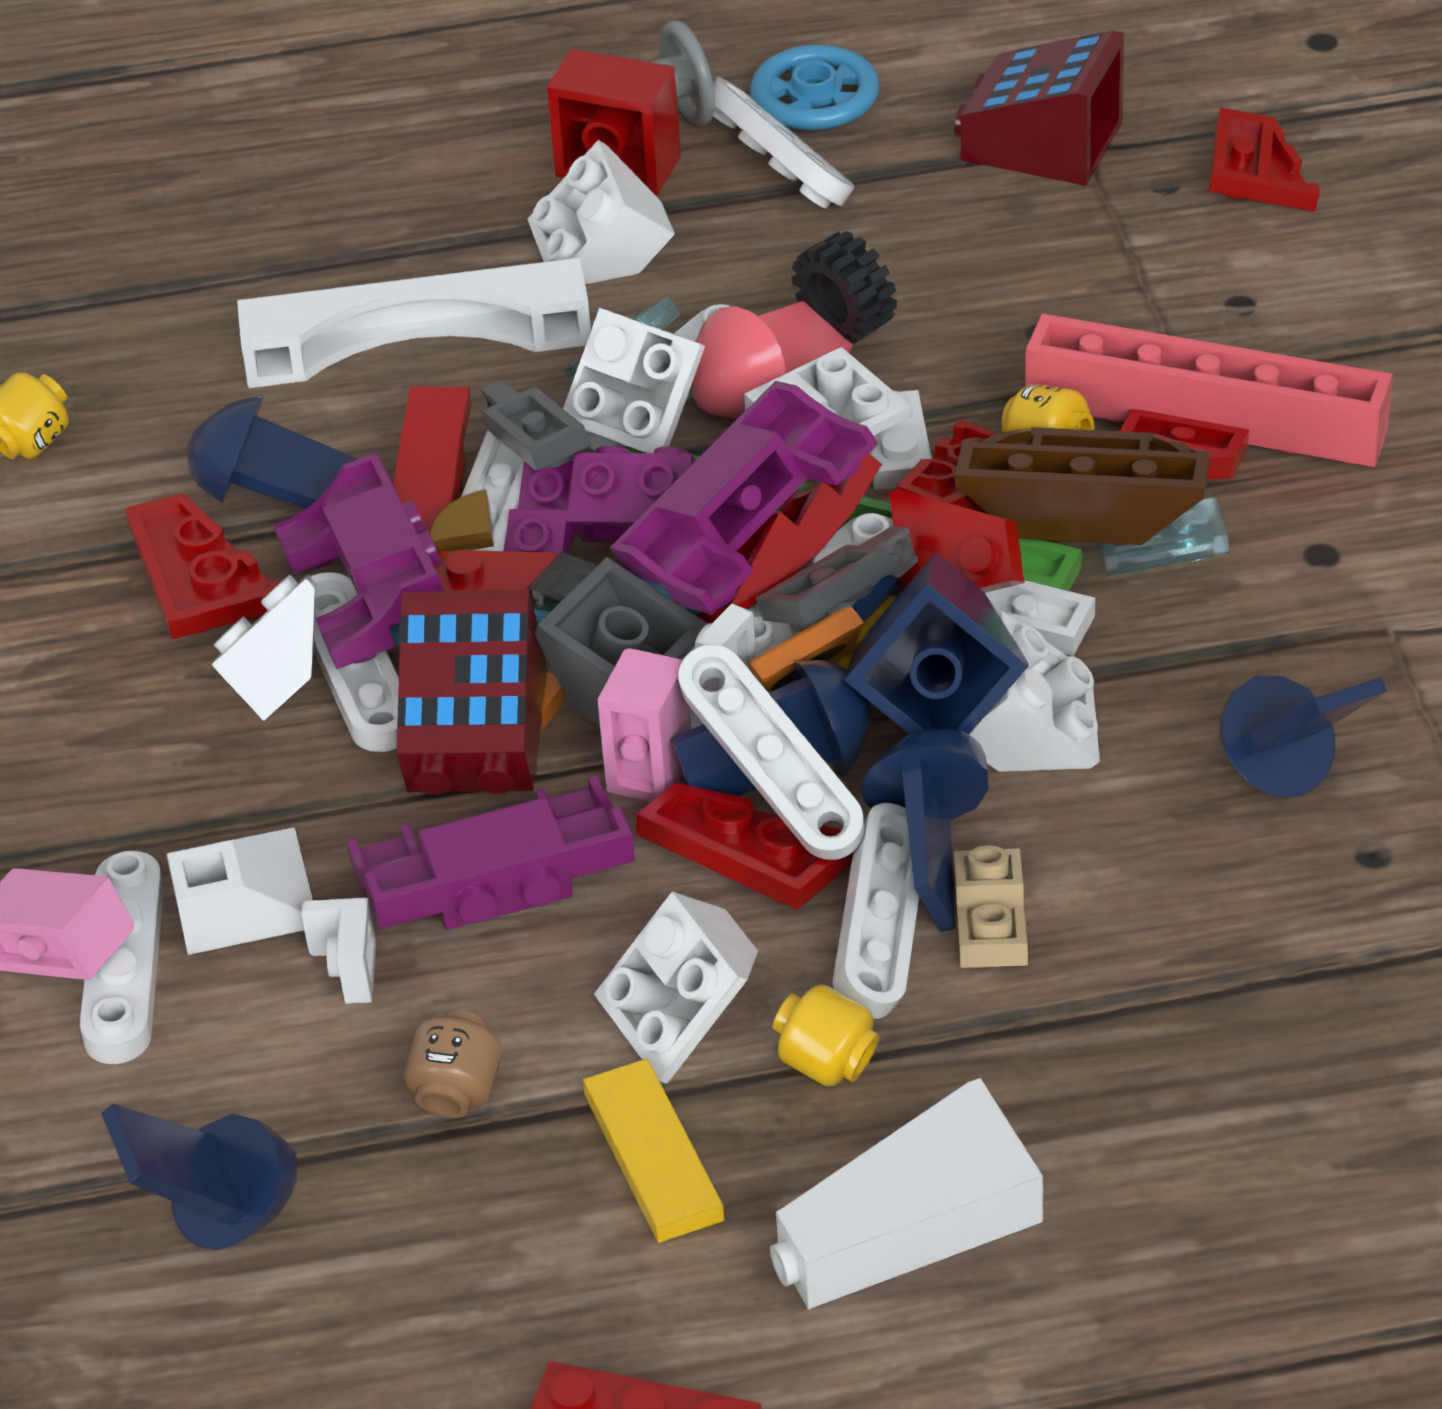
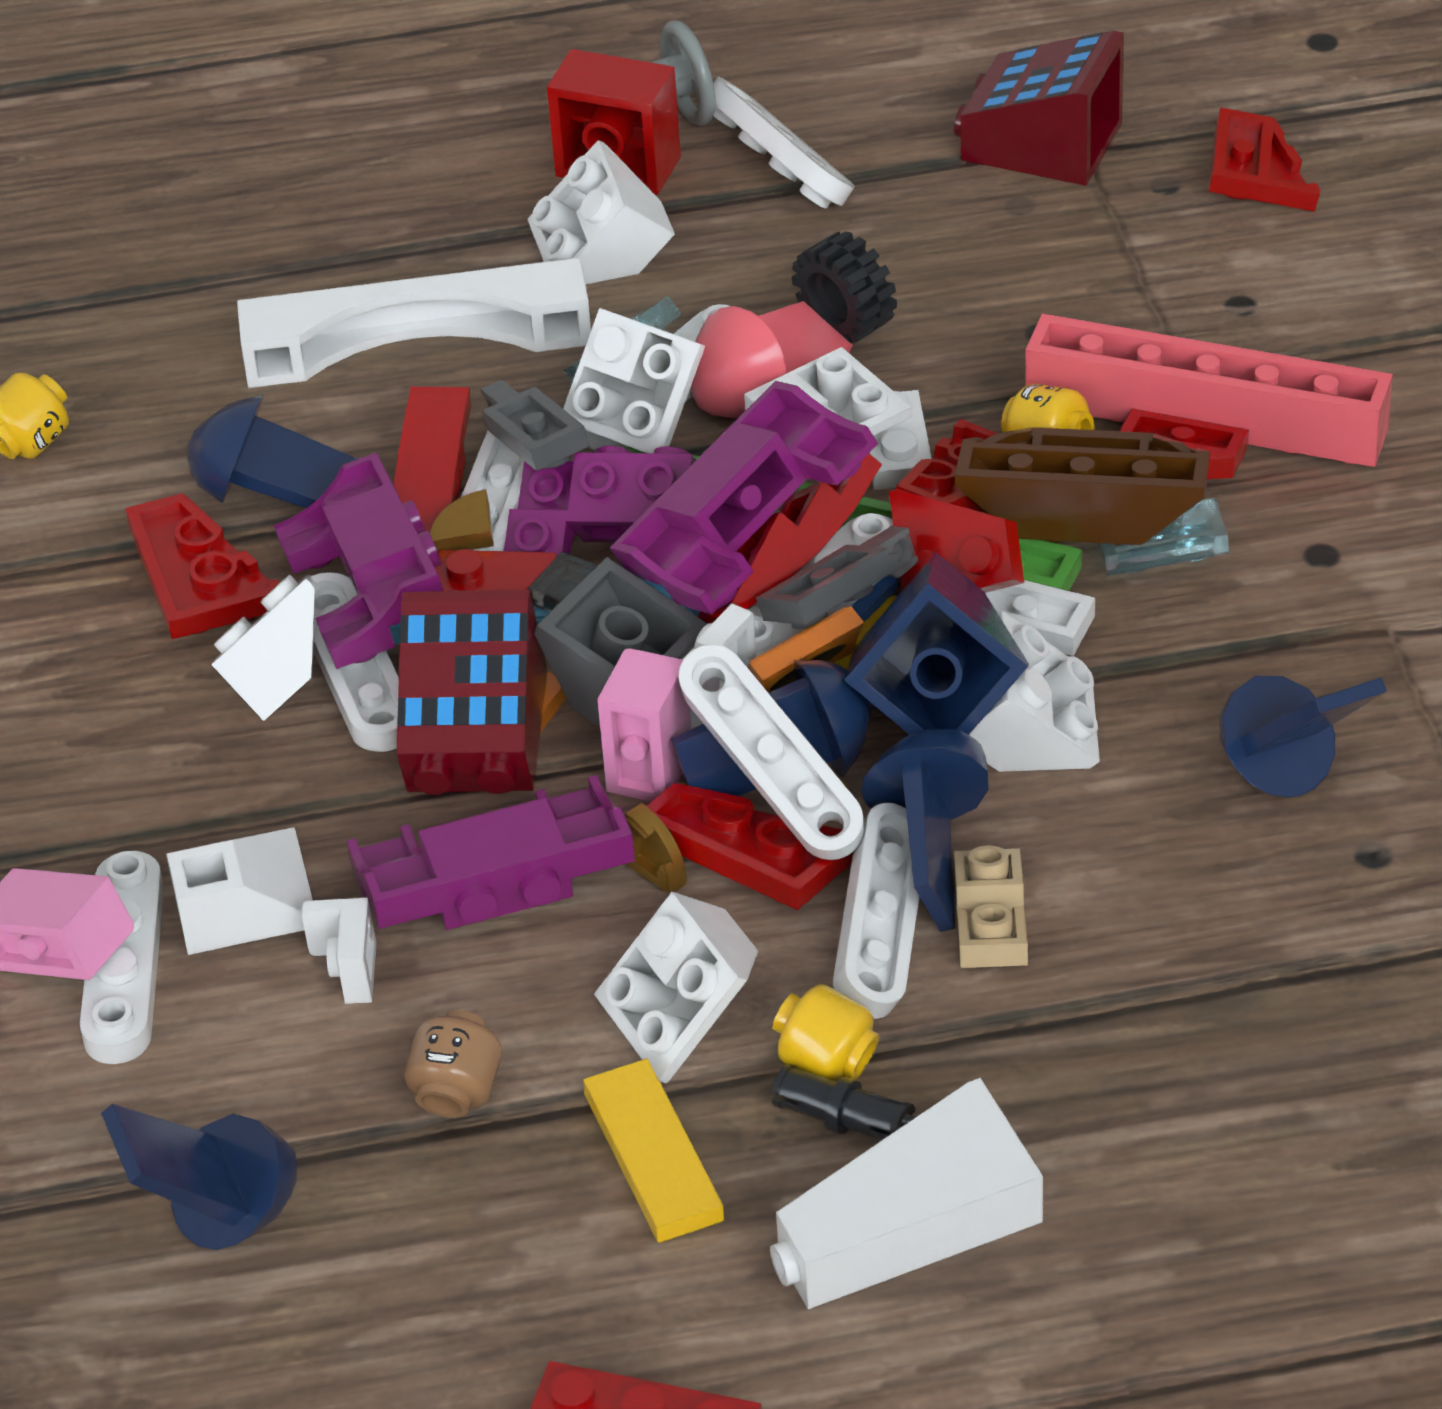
(655, 850): none -> pearl gold tile
(815, 86): dark azure plate -> none
(839, 1103): none -> black pin

